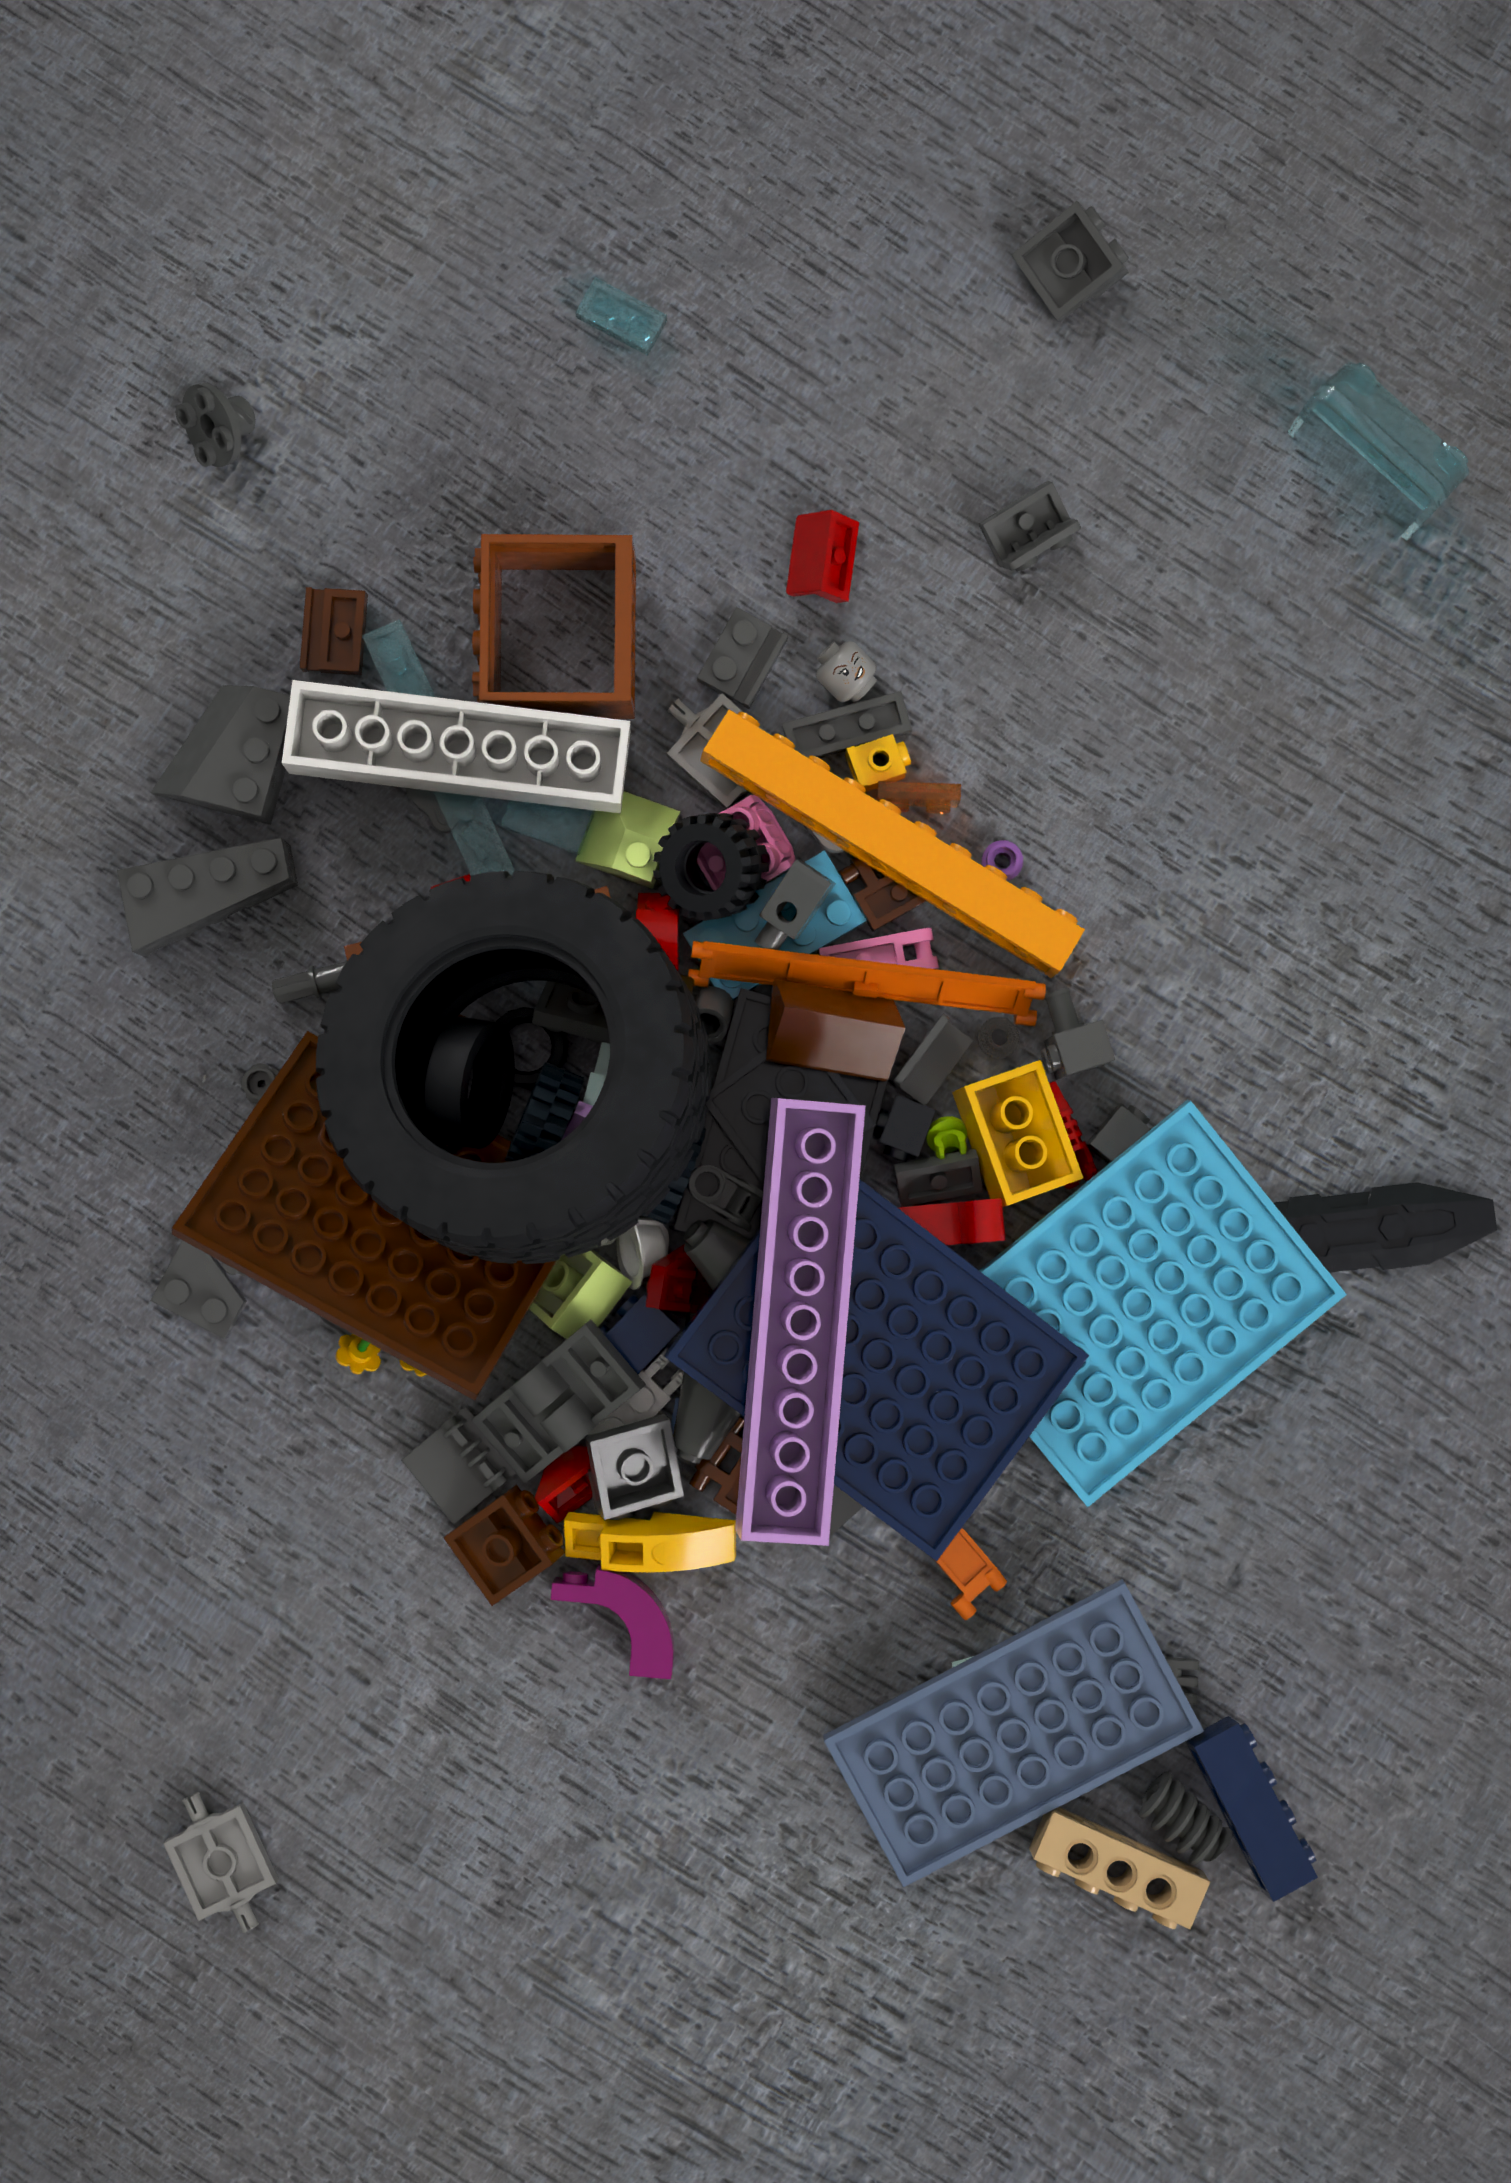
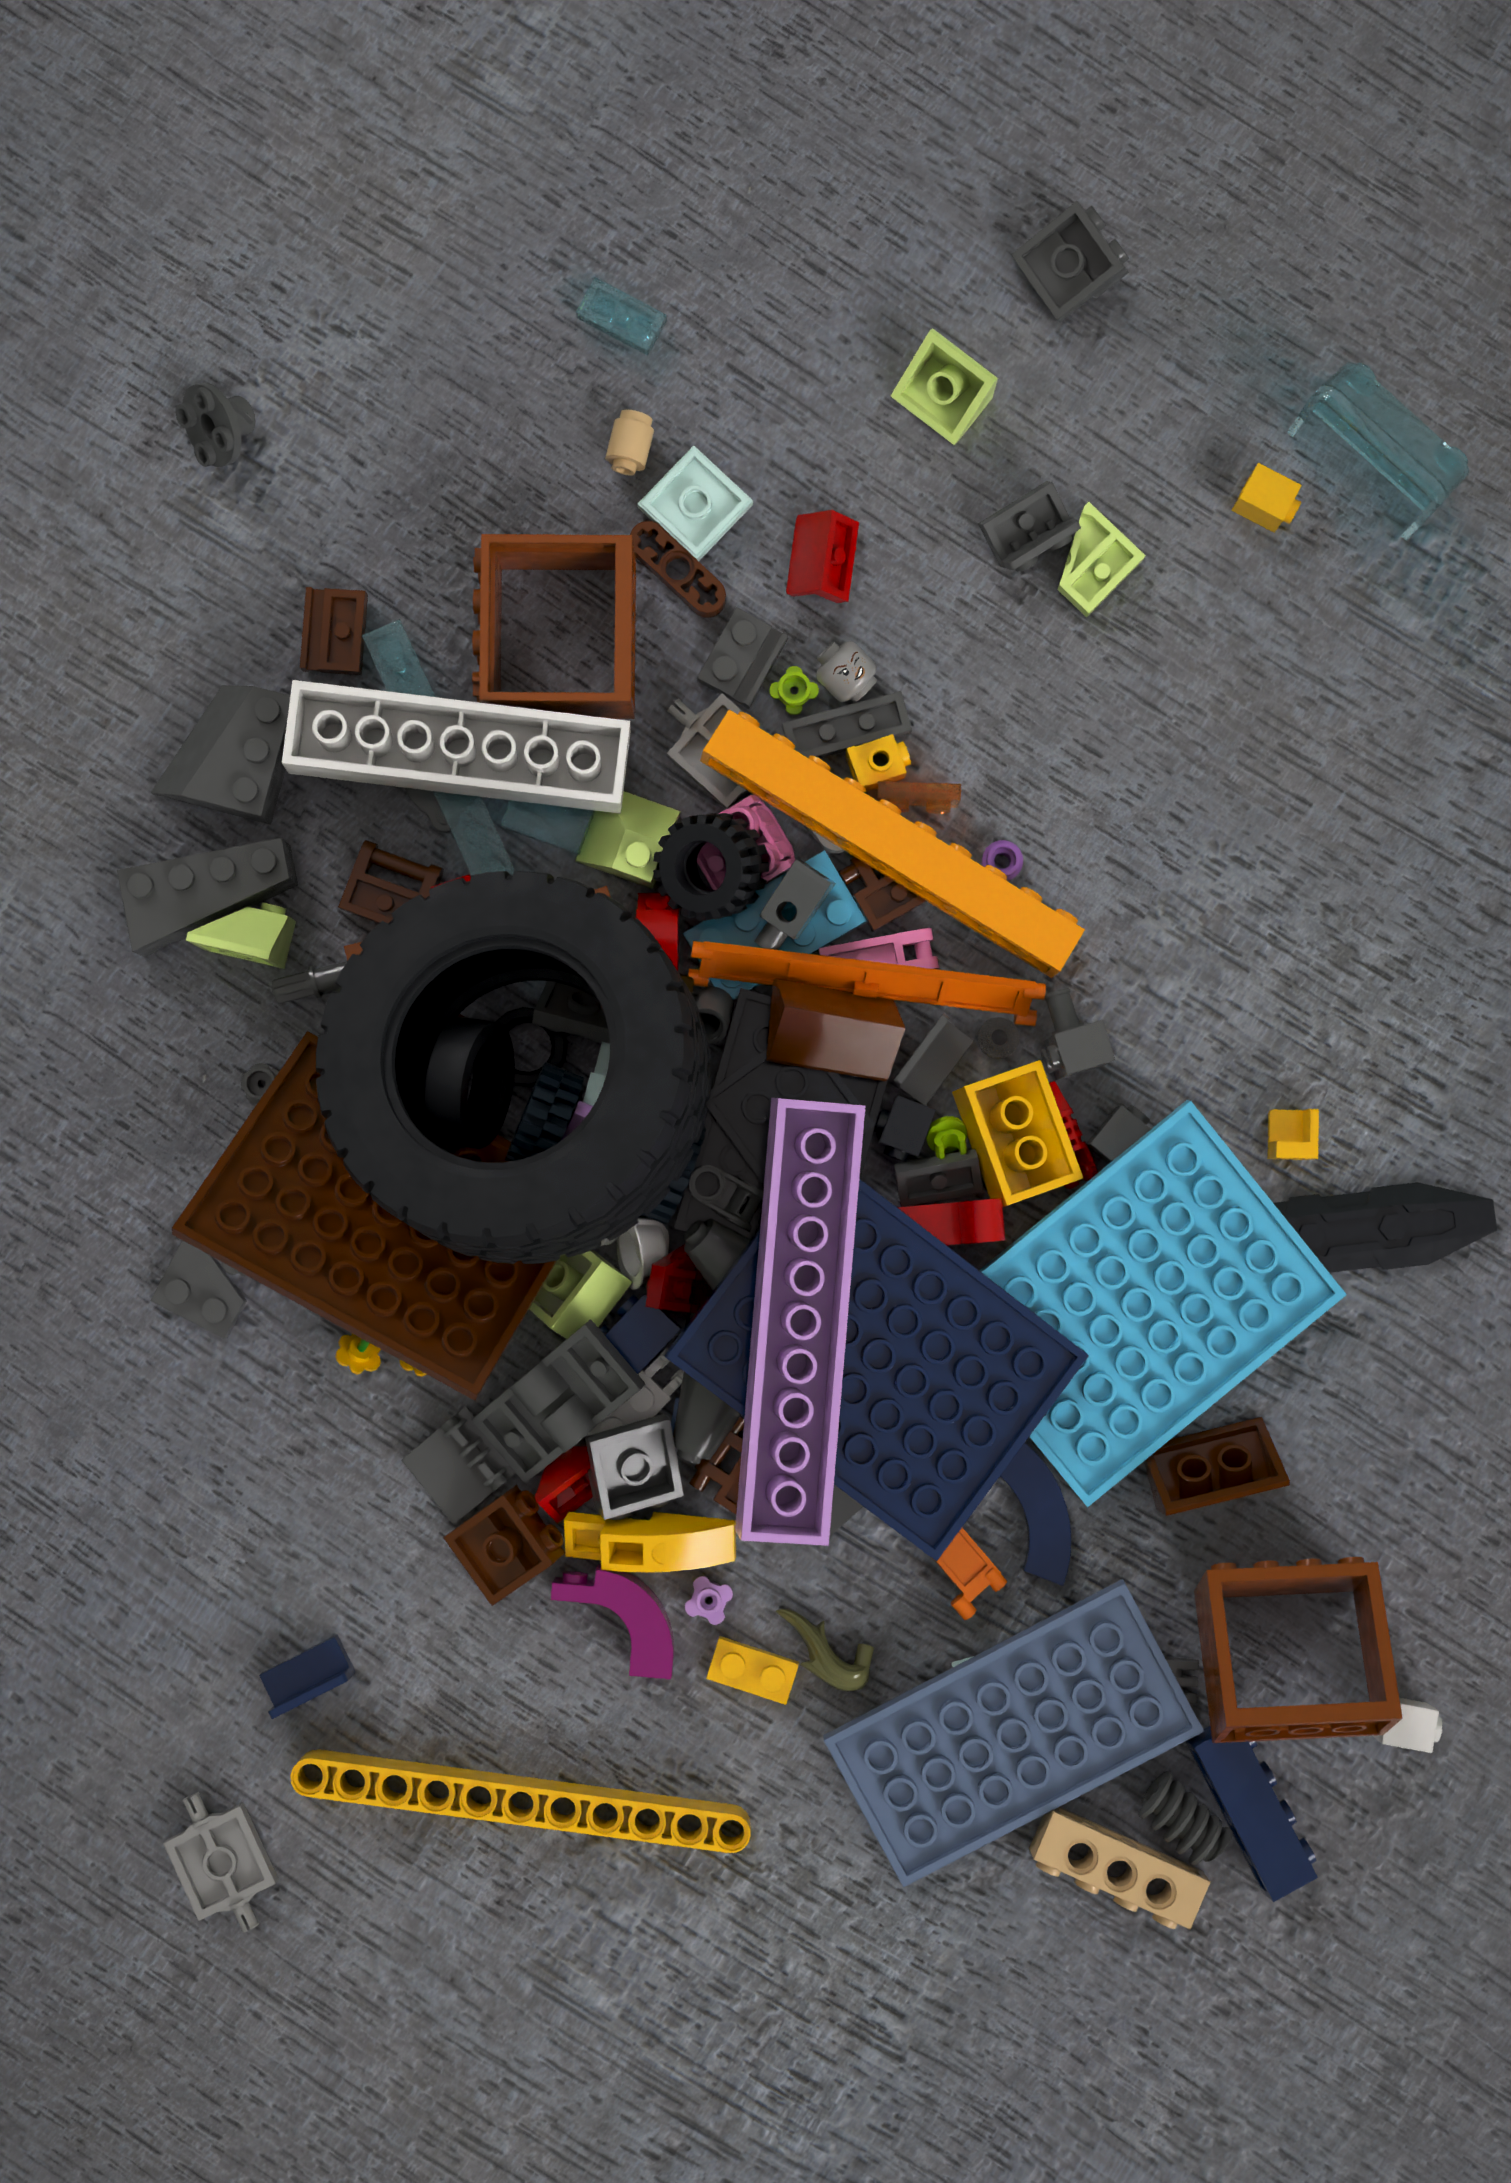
(249, 935): none -> yellowish green slope
(307, 1675): none -> dark blue panel
(378, 898): none -> reddish brown plate
(502, 1810): none -> yellow beam
(630, 442): none -> tan brick
(695, 503): none -> light aqua plate
(703, 1589): none -> lavender plate
(706, 582): none -> reddish brown beam
(752, 1670): none -> yellow plate
(794, 678): none -> lime plate
(824, 1661): none -> olive piece
(945, 387): none -> yellowish green slope
(1045, 1515): none -> dark blue tile
(1096, 561): none -> yellowish green wing
(1214, 1467): none -> reddish brown slope
(1268, 498): none -> yellow brick
(1293, 1134): none -> yellow panel
(1297, 1721): none -> dark orange window
(1416, 1729): none -> white brick

